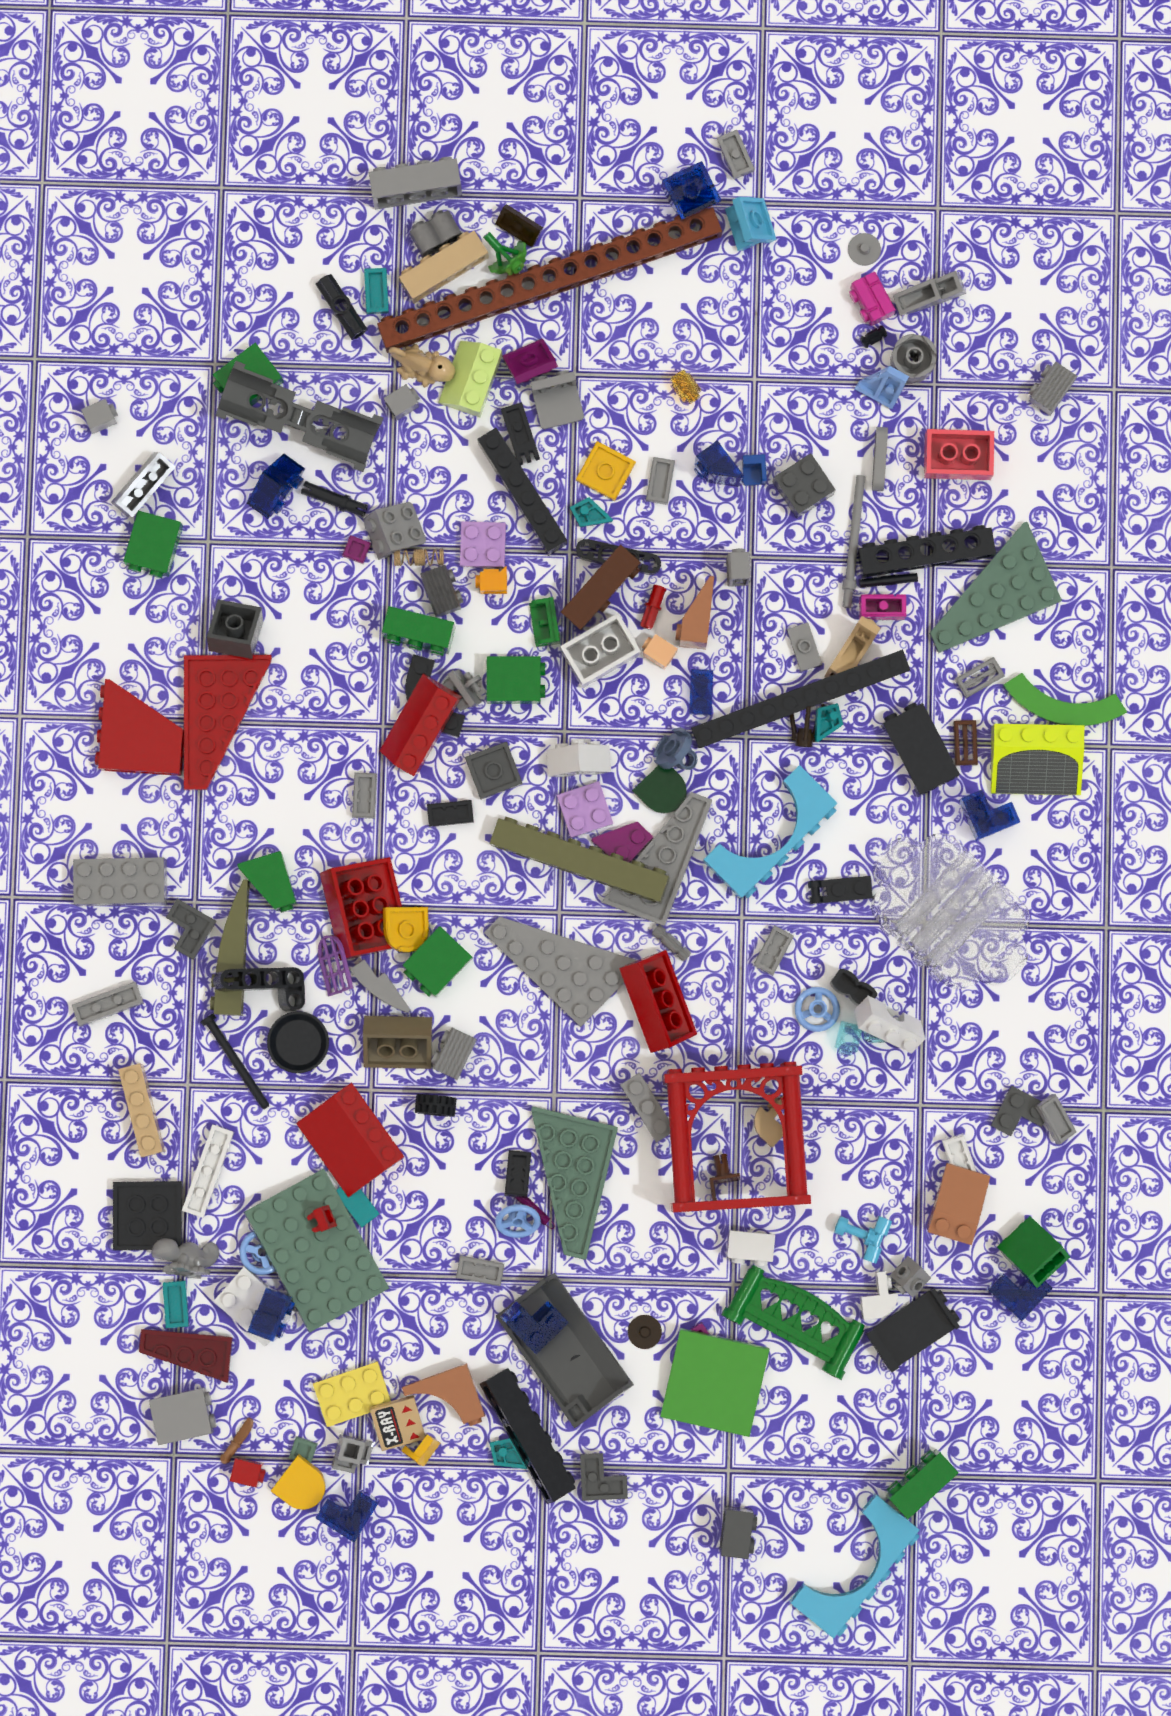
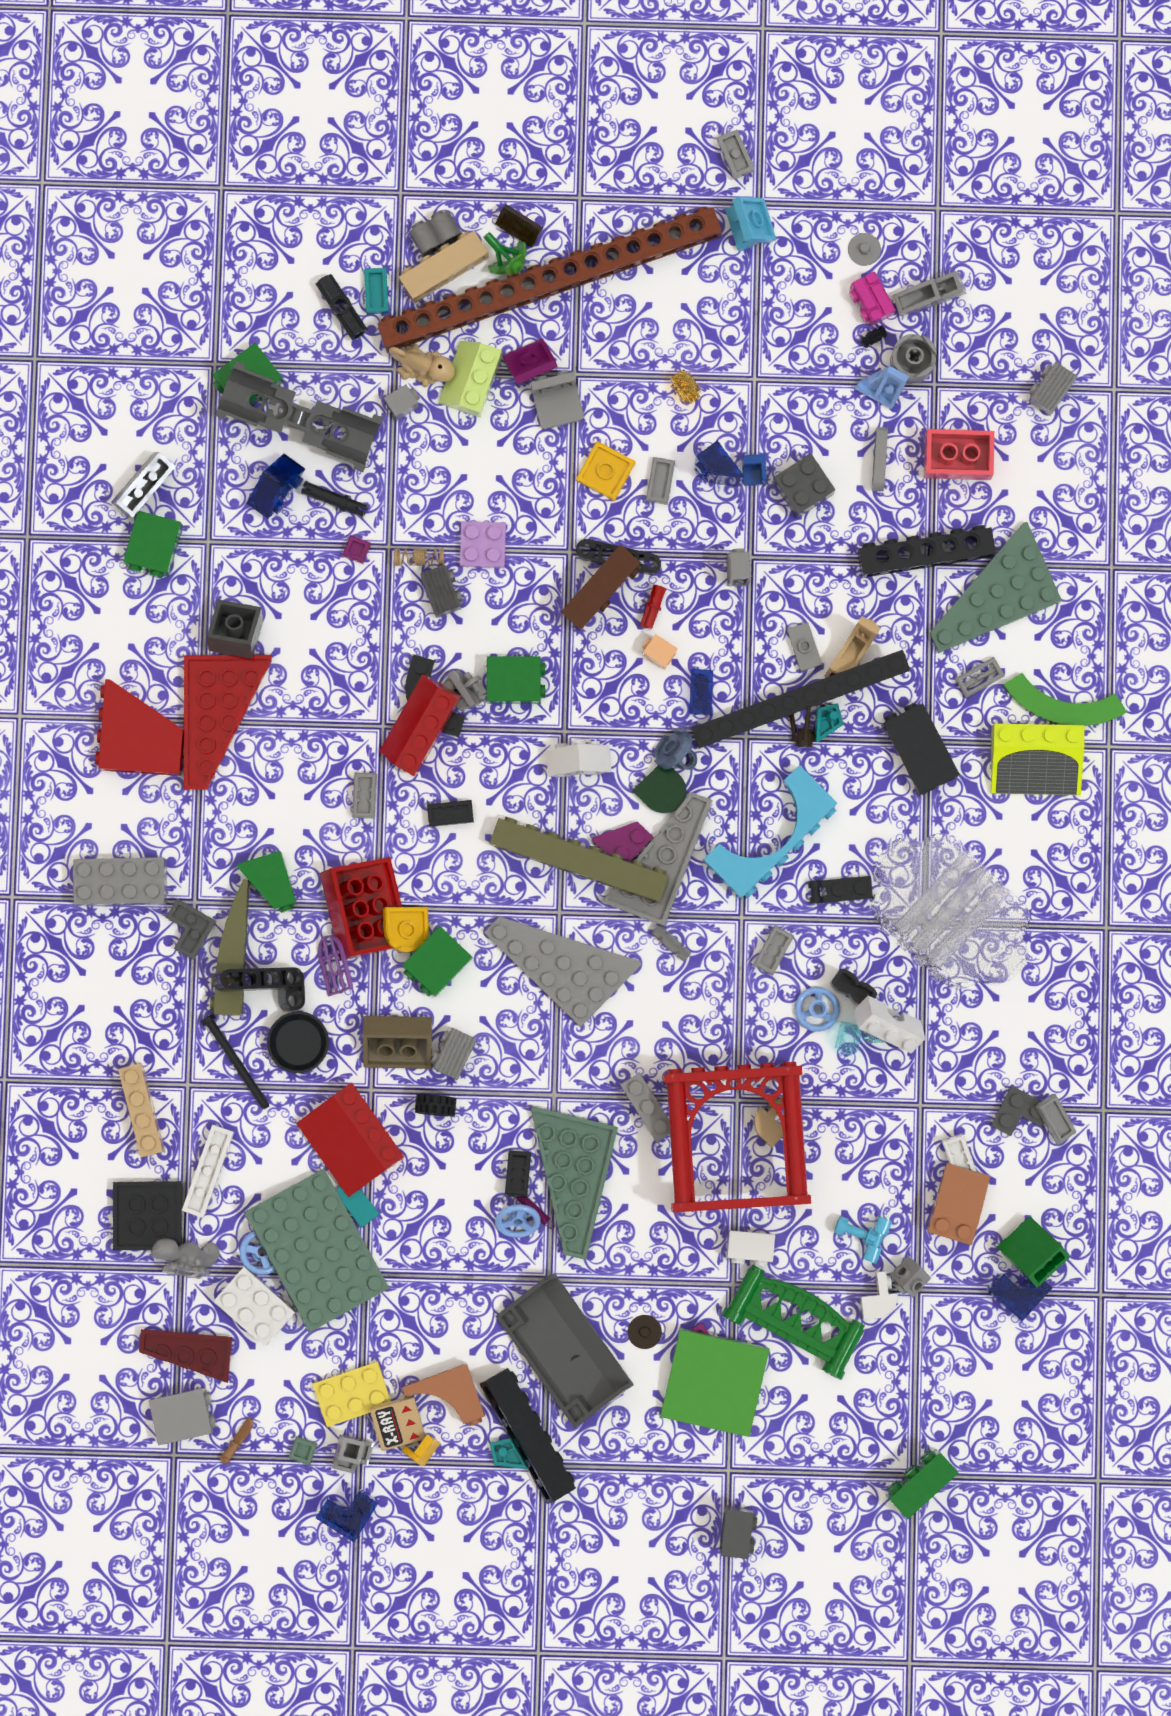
(100, 415): light grey brick -> none
(107, 1004): light grey plate -> none
(175, 1304): teal tile -> none
(247, 1472): red brick -> none
(270, 1315): clear blue brick -> none
(301, 1484): yellow tile -> none
(324, 1218): red tile -> none
(379, 987): light grey slope -> none
(394, 529): light grey bracket -> none
(415, 183): light grey brick -> none
(418, 631): green brick -> none
(480, 1270): light grey plate -> none
(492, 581): light orange window -> none
(493, 770): dark grey plate -> none
(519, 432): black hinge -> none
(522, 491): black brick -> none
(535, 1330): clear blue brick -> none
(544, 622): green hinge -> none
(584, 809): lavender plate -> none
(589, 513): teal piece -> none
(596, 1485): dark grey plate -> none
(600, 650): white brick -> none
(658, 1001): red slope -> none
(690, 190): clear blue slope -> none
(695, 623): nougat slope -> none
(723, 1174): reddish brown bracket -> none
(834, 1610): medium azure arch -> none
(849, 583): light grey bar -> none
(882, 606): dark pink brick -> none
(888, 580): black piece -> none
(913, 1329): black panel -> none
(965, 761): reddish brown tile -> none
(985, 821): clear blue brick -> none

